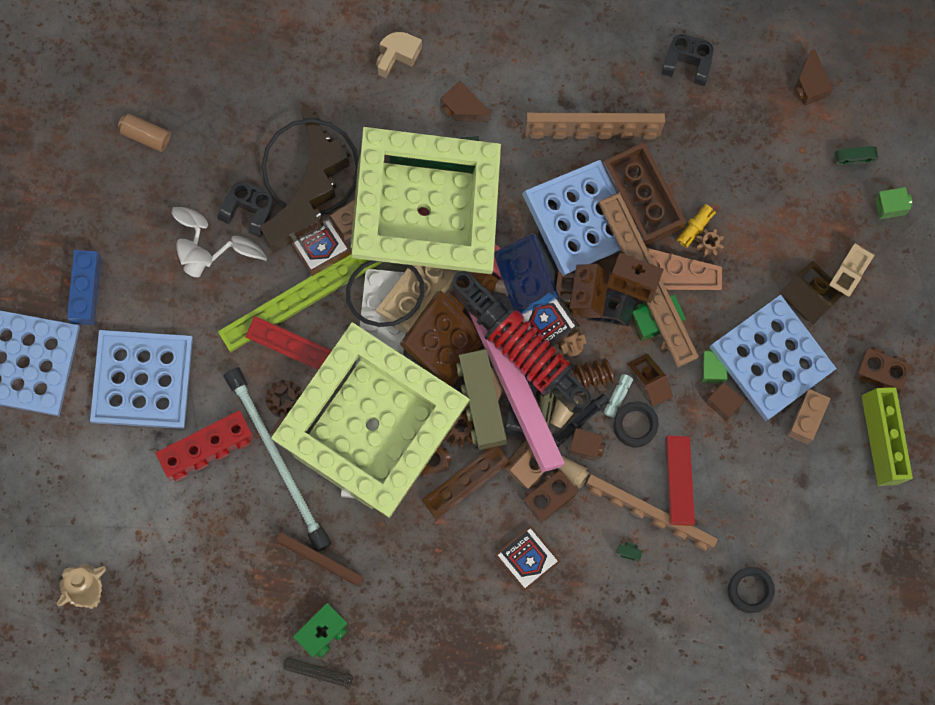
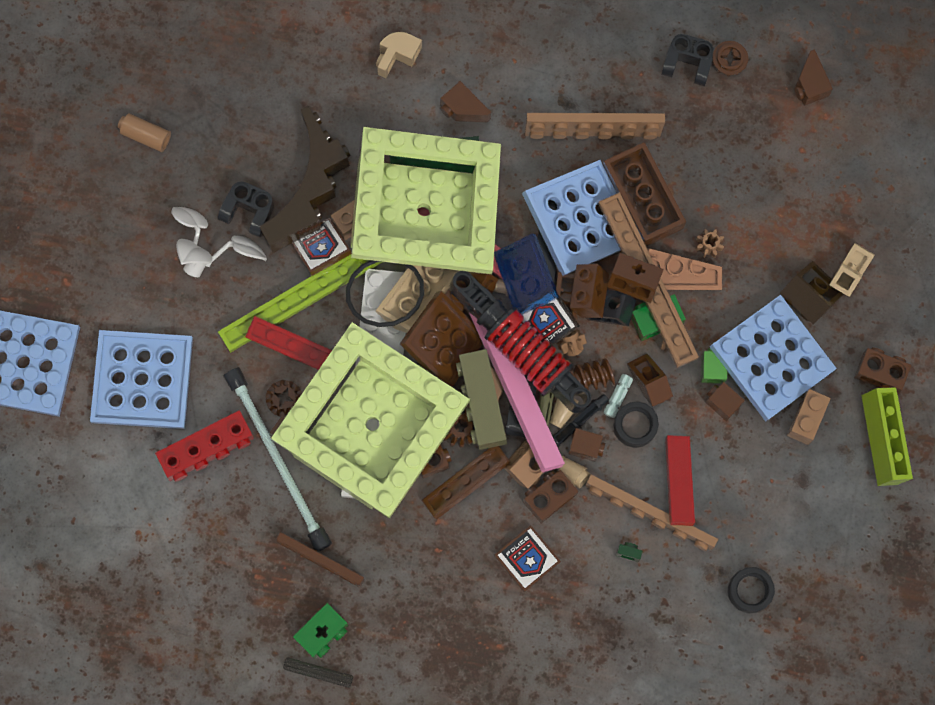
(81, 586): tan hair -> none
(84, 287): blue brick -> none
(303, 122): black piece -> none
(695, 226): yellow pin -> none
(738, 53): none -> reddish brown gear
(856, 155): dark green beam -> none
(893, 203): bright green brick -> none

